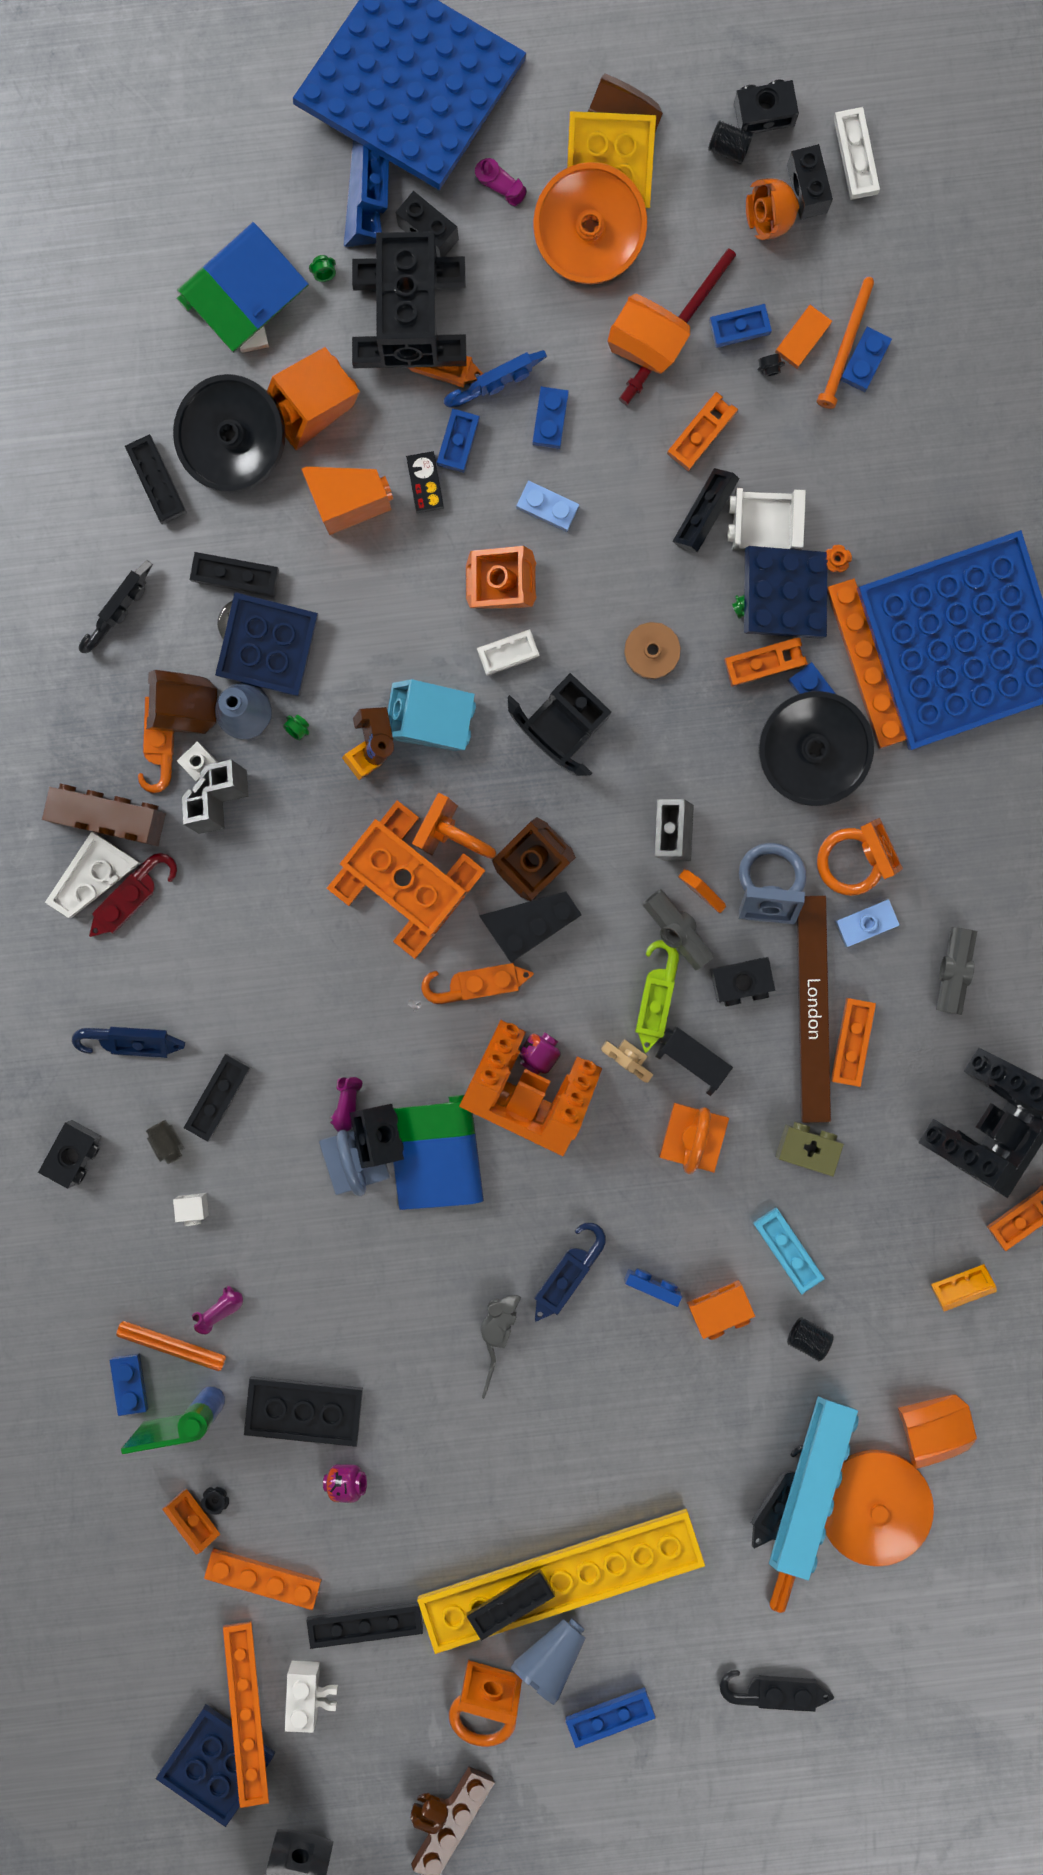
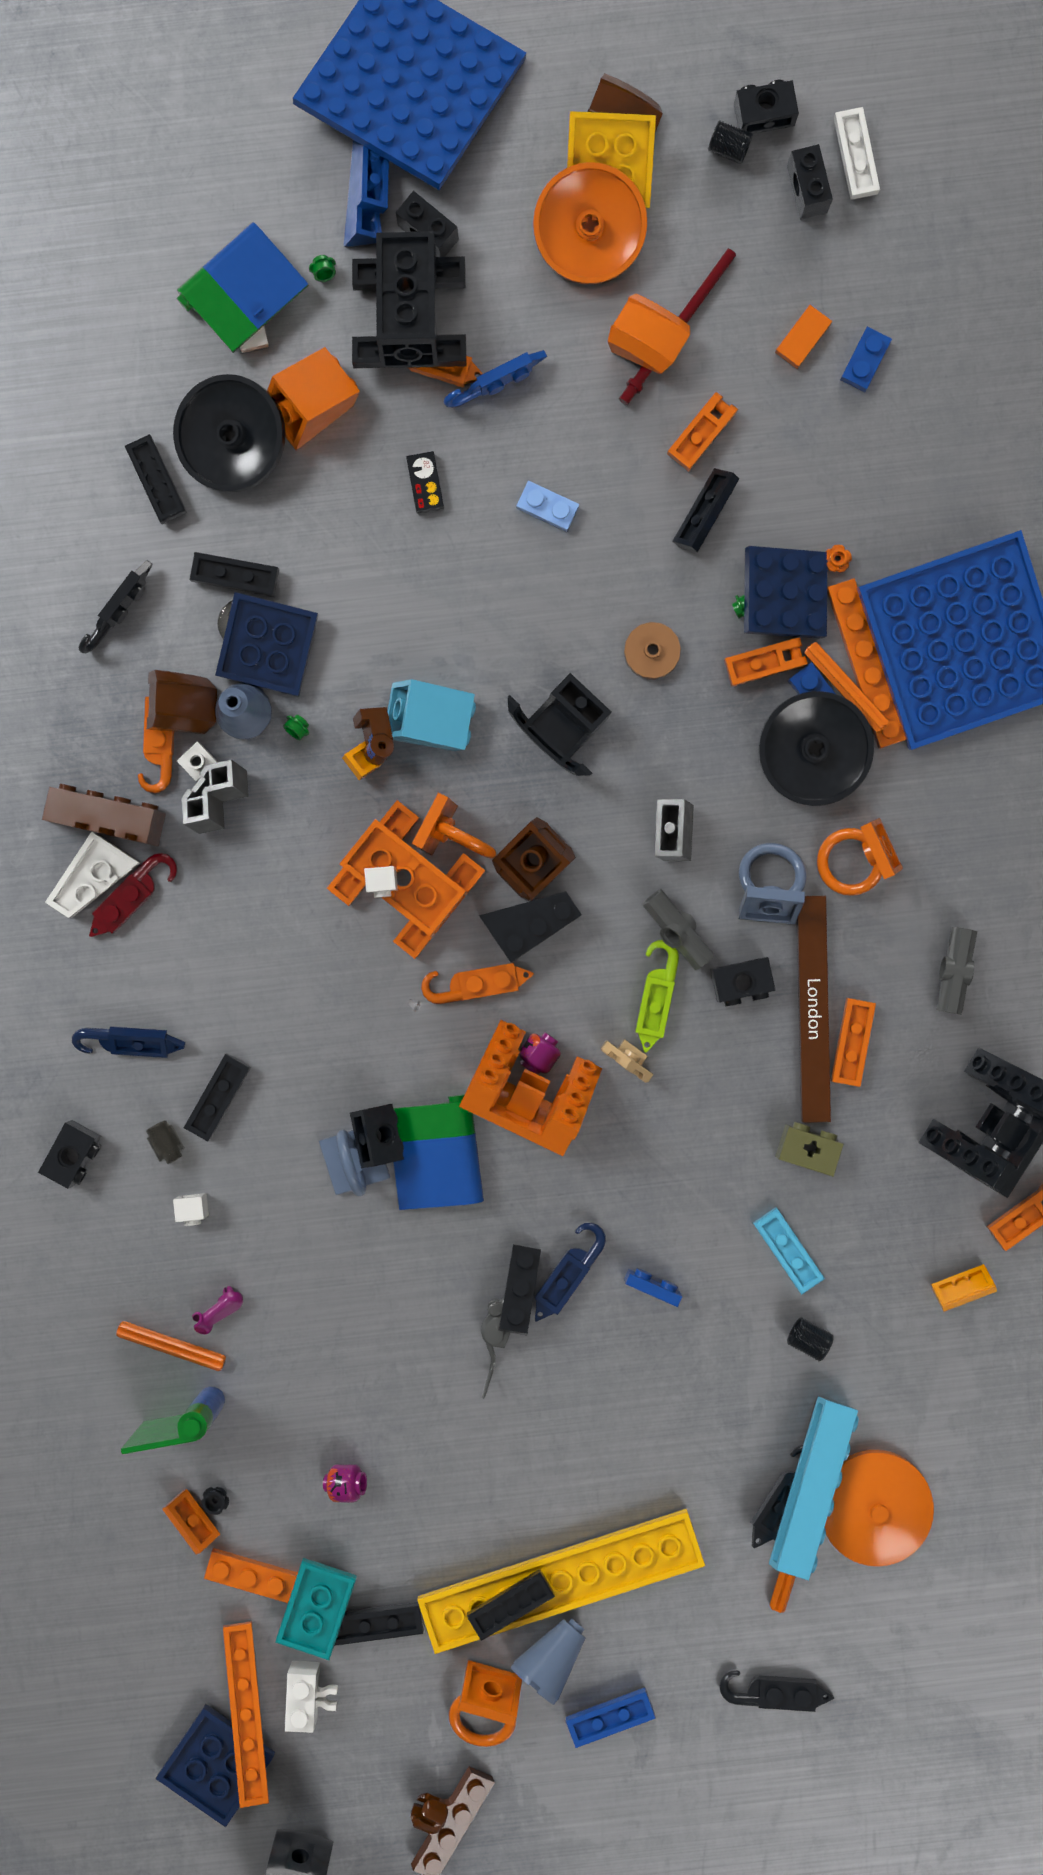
(128, 1384): blue plate -> none
(303, 1411): black plate -> none
(316, 1609): none -> teal tile
(347, 495): orange slope -> none
(347, 1102): magenta piece -> none
(381, 881): none -> white plate
(458, 440): blue plate -> none
(497, 179): magenta piece -> none
(501, 578): orange slope -> none
(508, 652): white plate -> none
(519, 1290): none -> black plate
(550, 417): blue plate -> none
(694, 1058): black brick -> none
(694, 1138): orange tile -> none
(702, 890): orange tile -> none
(721, 1310): orange brick -> none
(740, 325): blue plate -> none
(767, 520): white panel -> none
(770, 365): black plate -> none
(771, 208): orange cylinder -> none
(828, 398): orange bar -> none
(846, 686): none -> orange axle
(867, 923): light blue plate -> none
(937, 1429): orange slope -> none

